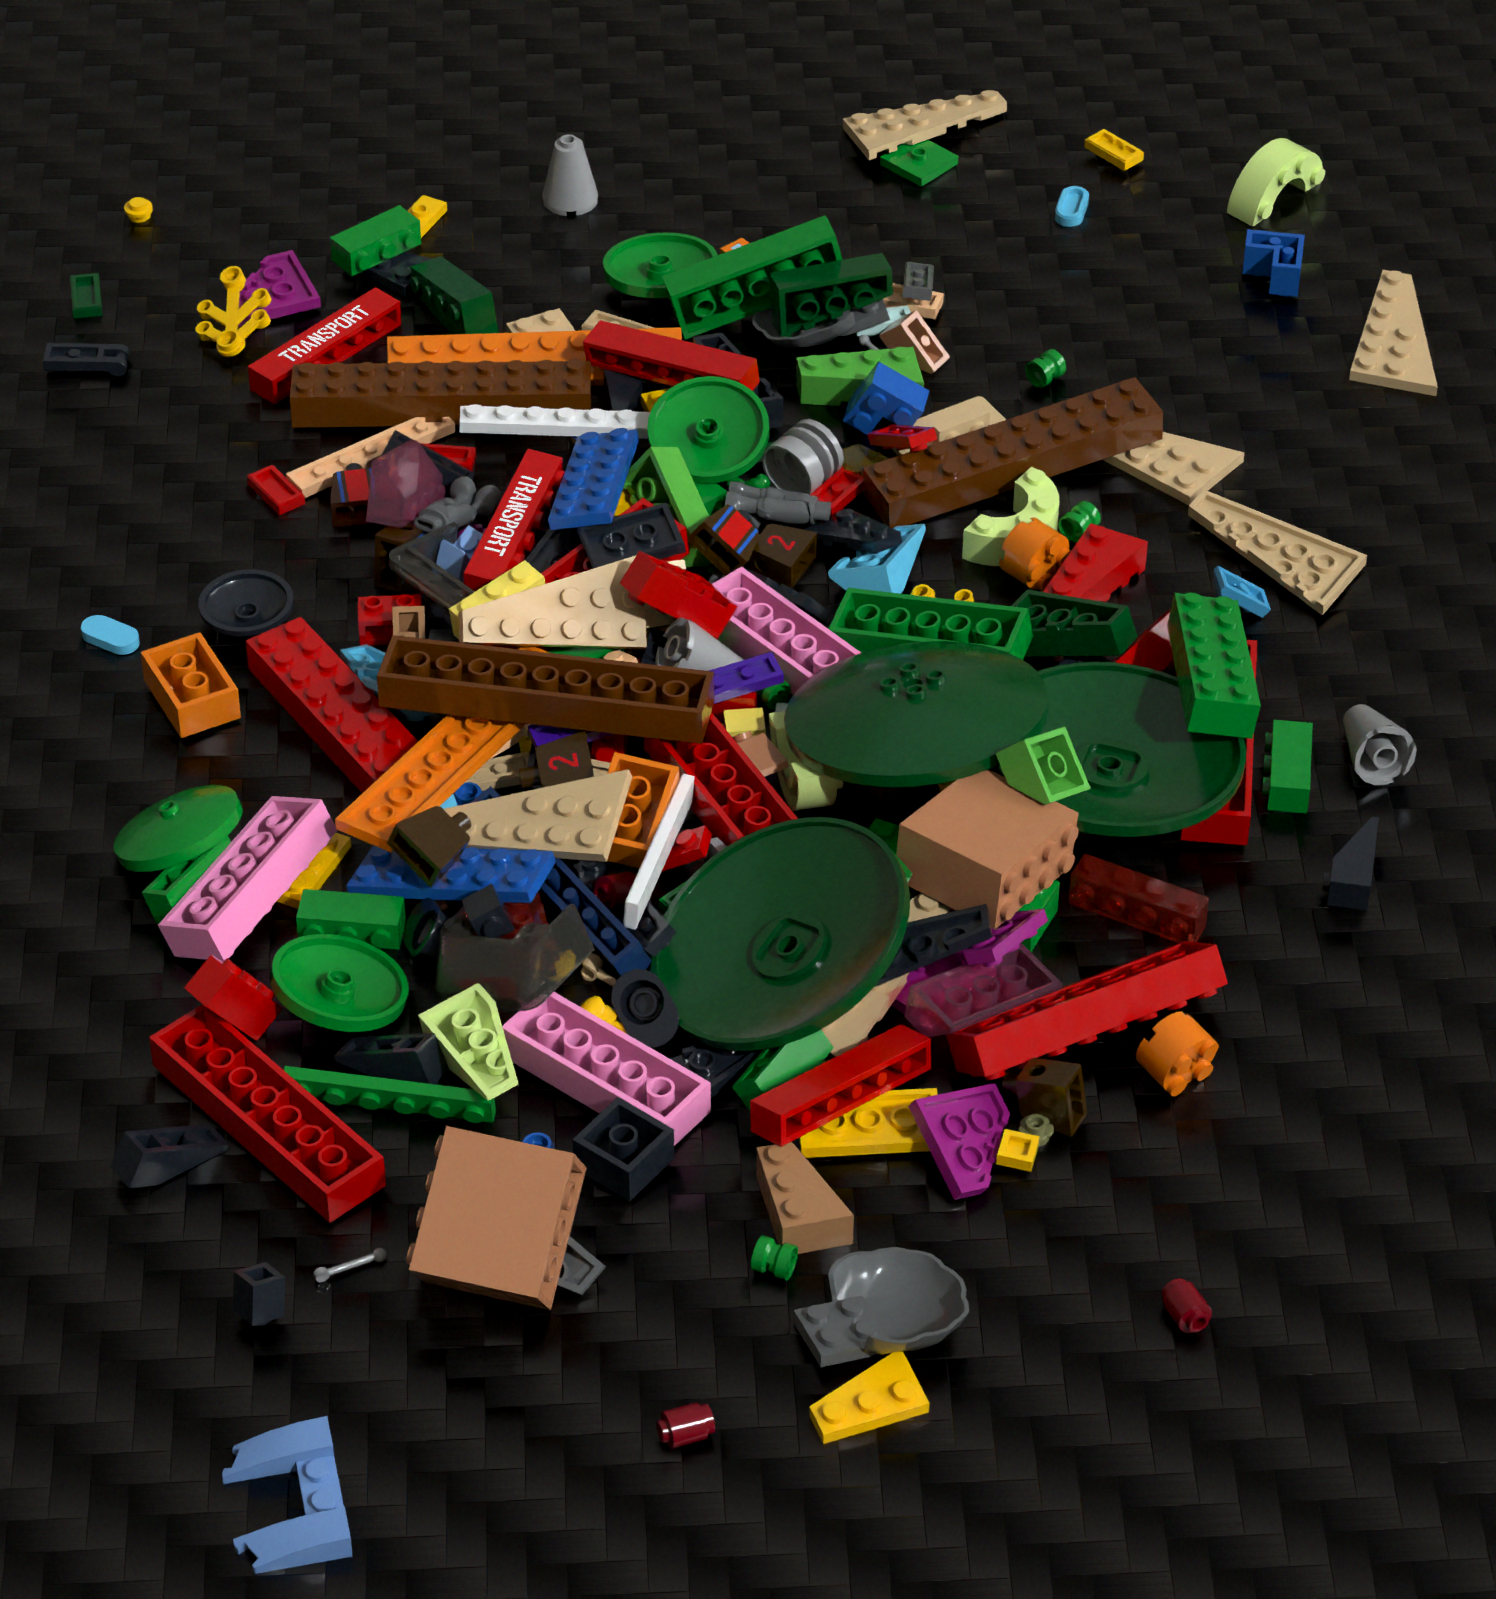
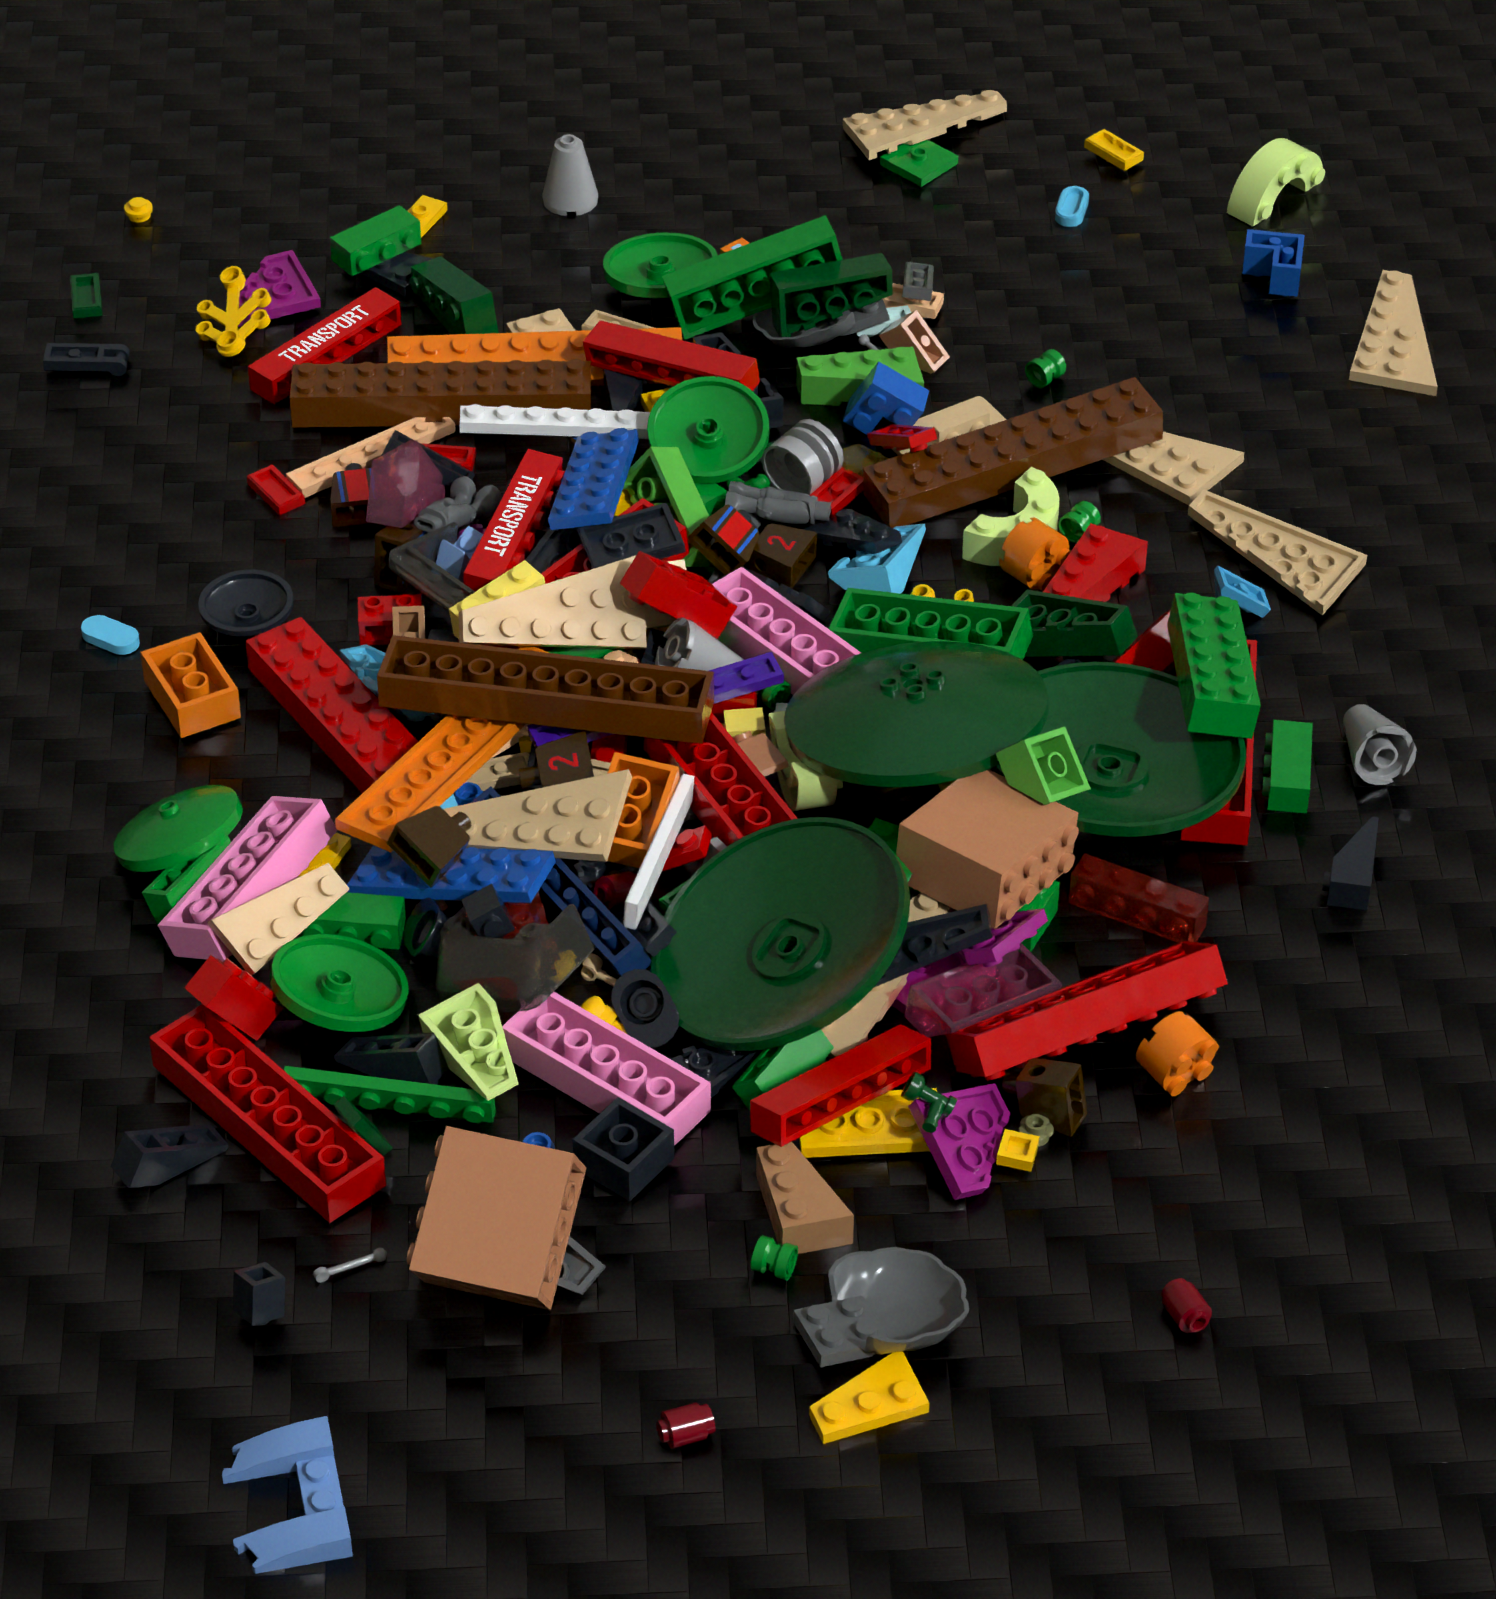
(271, 920): none -> tan wing
(363, 1126): none -> dark green tile
(939, 1104): none -> dark green piece

